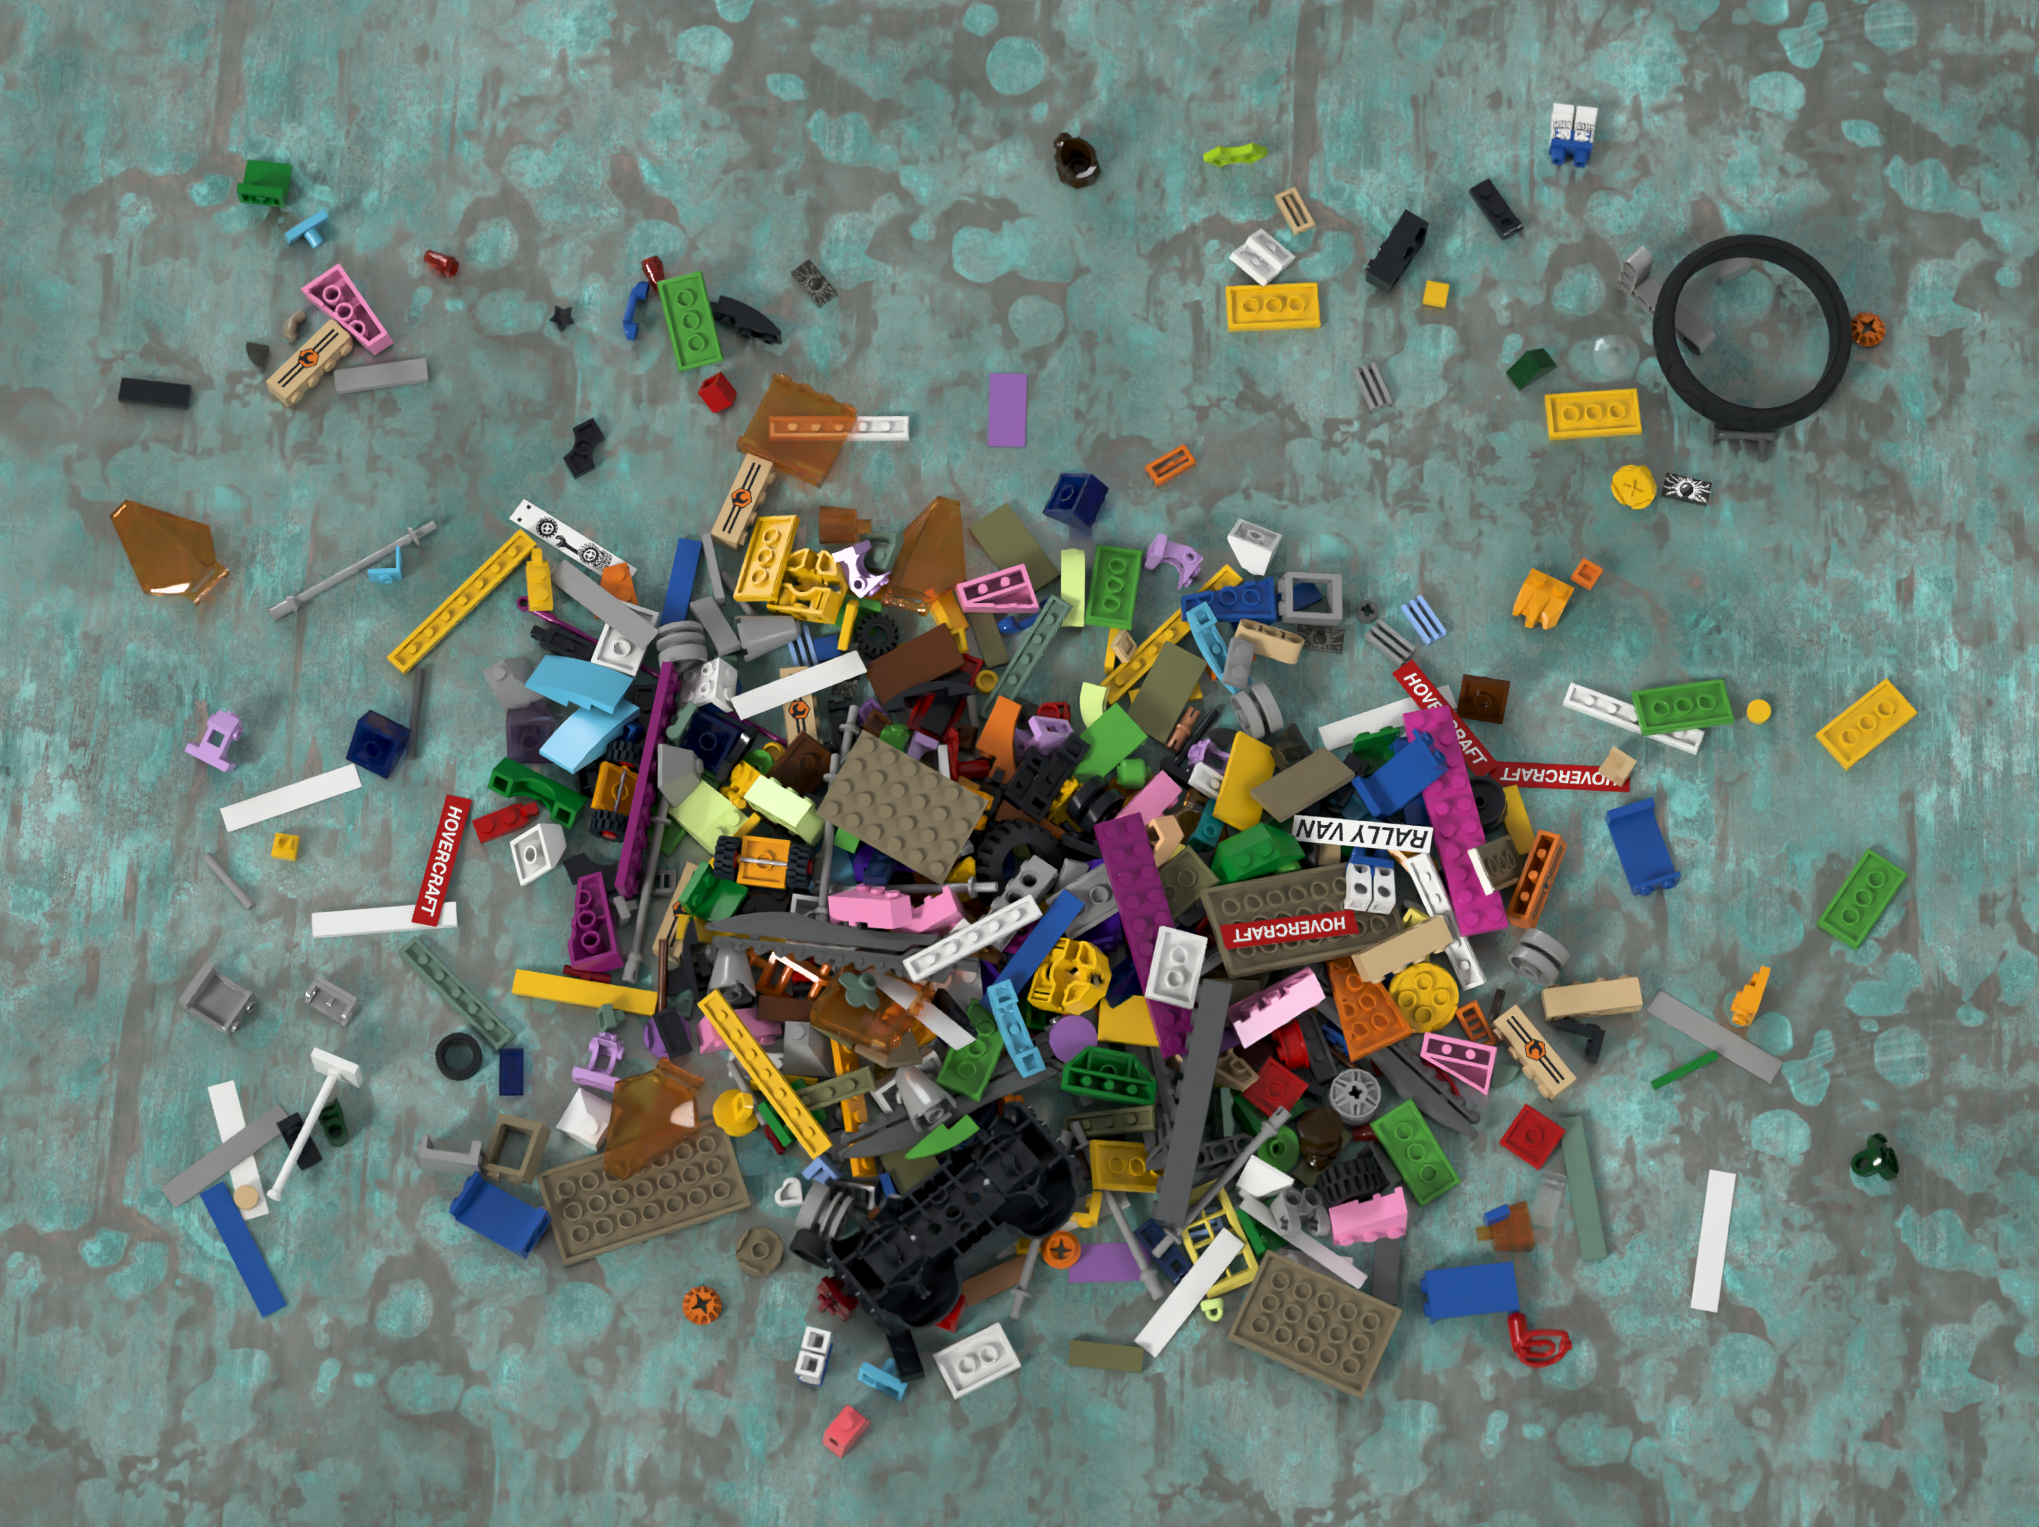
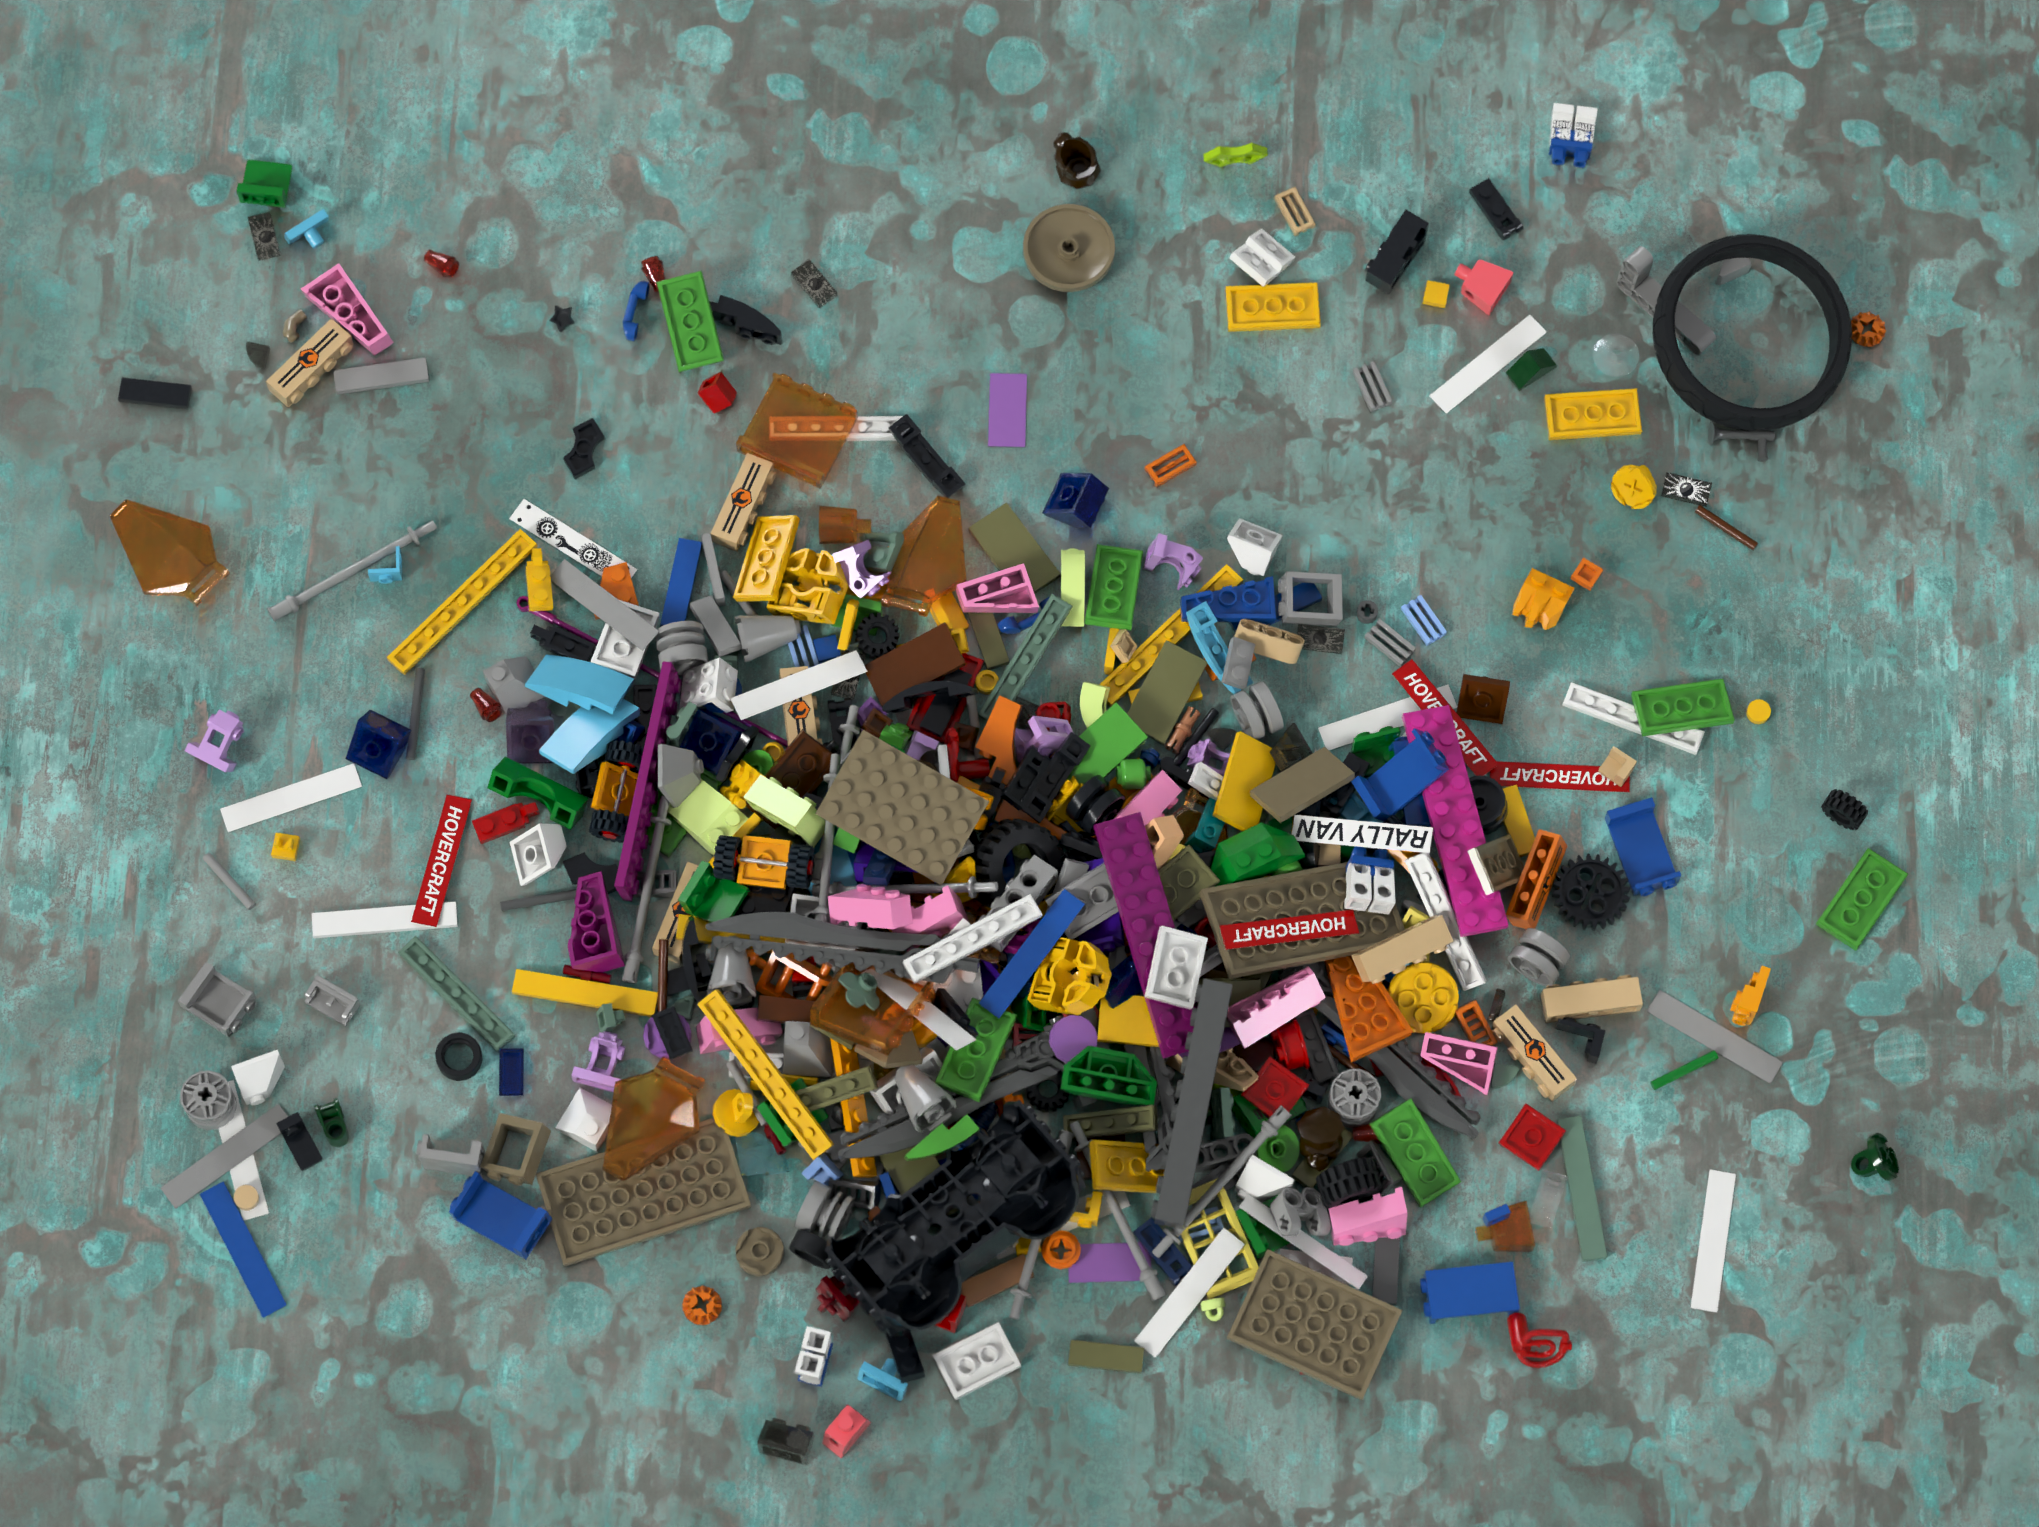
(217, 1109): none -> light grey wheel
(258, 1076): none -> white slope
(264, 236): none -> clear smoke tile
(335, 1069): white tile -> none
(487, 706): none -> clear red cone
(538, 900): none -> dark grey bar
(623, 910): light grey tile -> none
(785, 1441): none -> clear smoke slope
(790, 1194): white tile -> none
(925, 457): none -> black slope
(1013, 1029): medium azure slope -> none
(1048, 1103): none -> black tyre
(1068, 248): none -> dark tan dish
(1150, 757): none -> blue plate
(1484, 284): none -> coral torso
(1487, 364): none -> white sticker
(1611, 901): none -> black gear
(1726, 527): none -> reddish brown bar
(1844, 809): none -> black tyre
(1866, 724): yellow tile -> none

